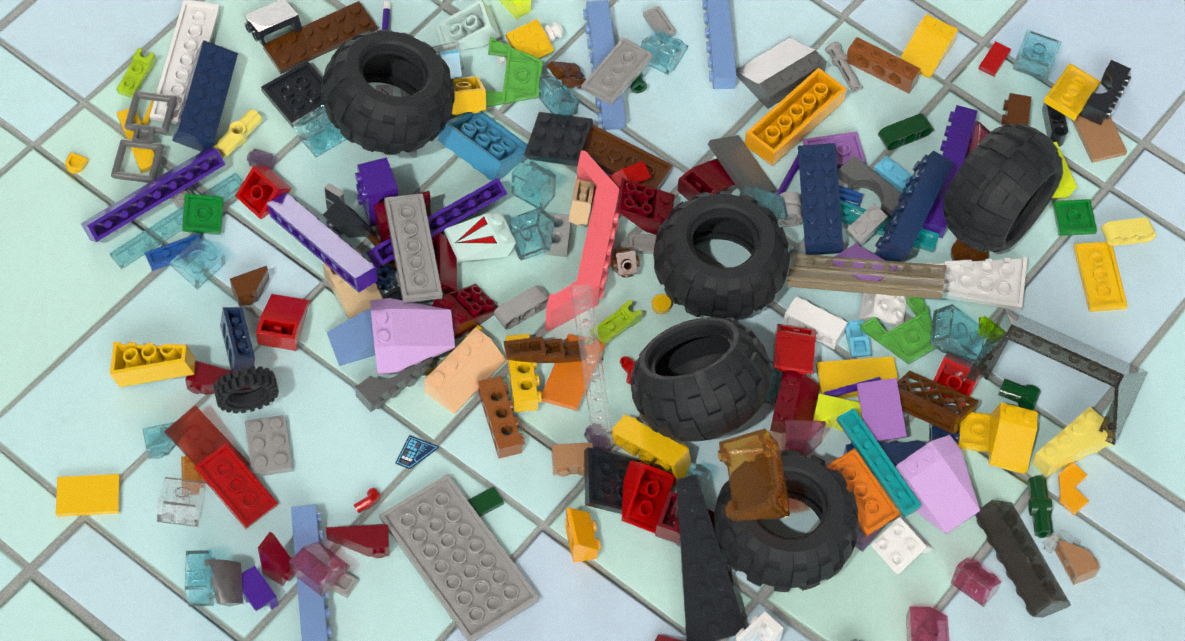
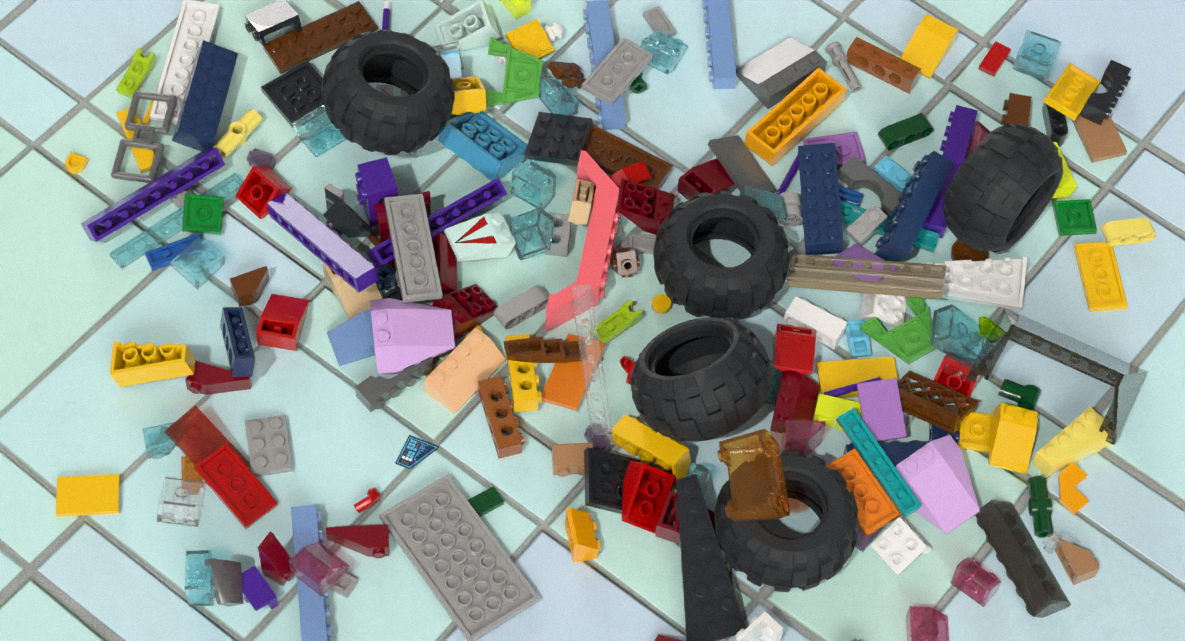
(244, 378): black tyre -> none

